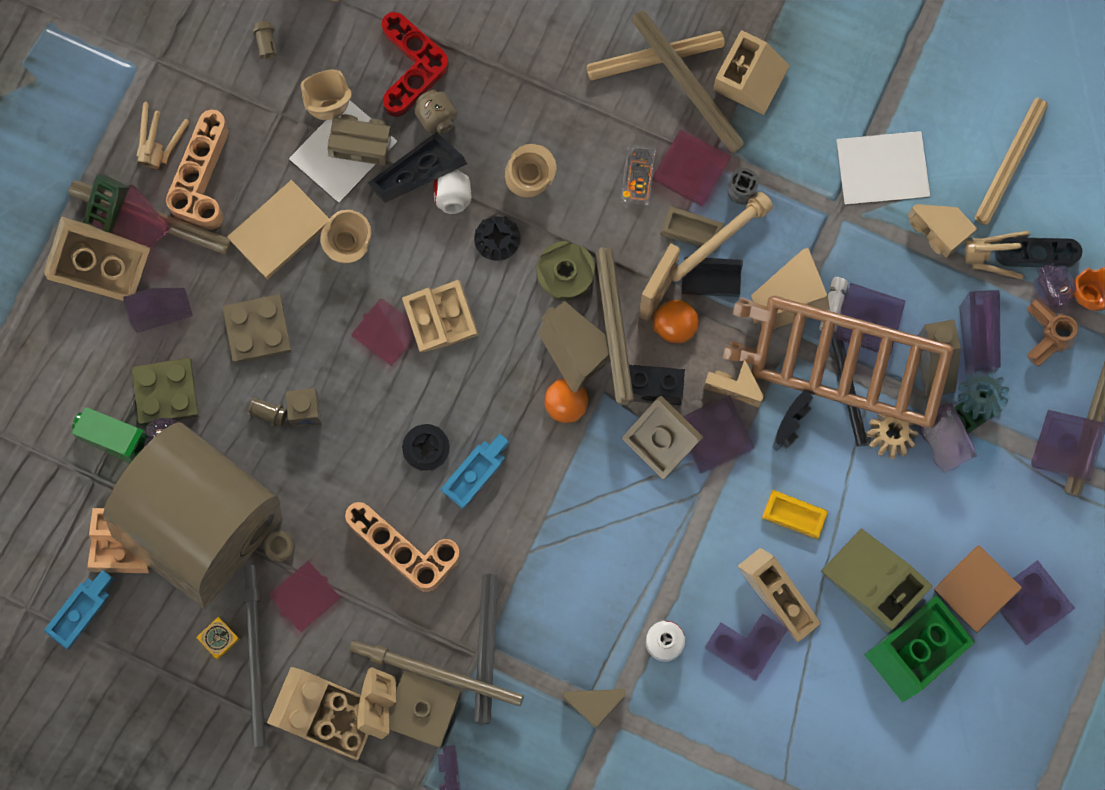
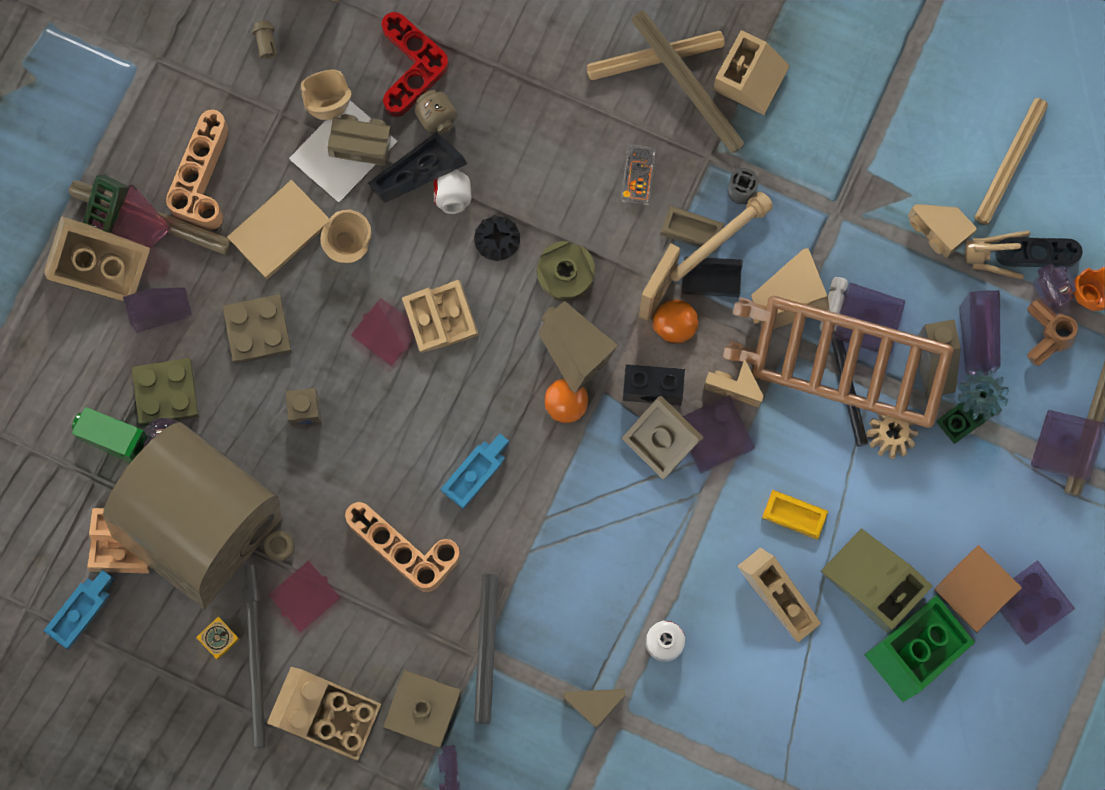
(150, 152): tan plant -> none
(268, 412): dark tan pin -> none
(375, 700): tan slope -> none
(381, 655): dark tan bar -> none
(418, 436): black gear -> none
(530, 170): tan helmet -> none
(614, 326): dark tan axle -> none
(691, 168): clear pink tile -> none
(750, 653): clear purple plate -> none
(788, 428): black slope -> none
(883, 167): white sticker -> none
(948, 439): clear purple bracket -> none

